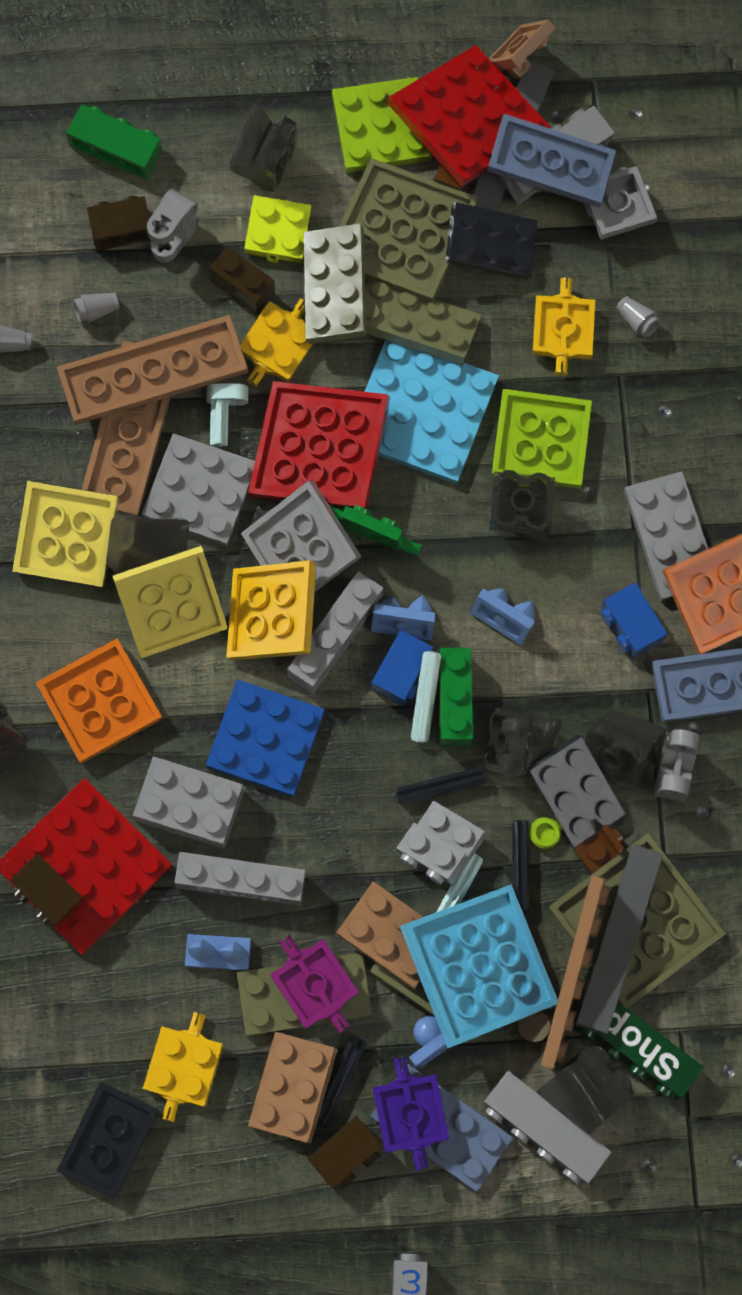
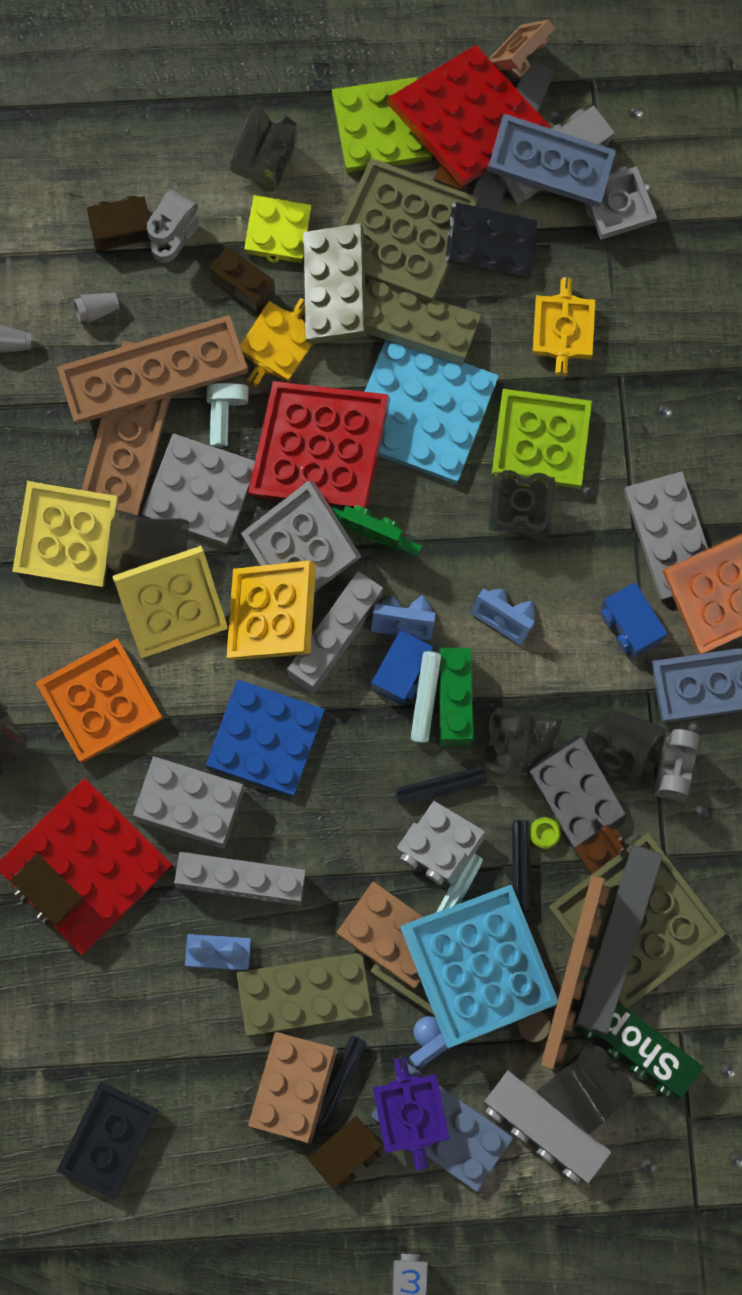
(114, 141): green brick -> none
(183, 1066): yellow plate -> none
(314, 984): magenta plate -> none
(639, 317): light grey cone -> none

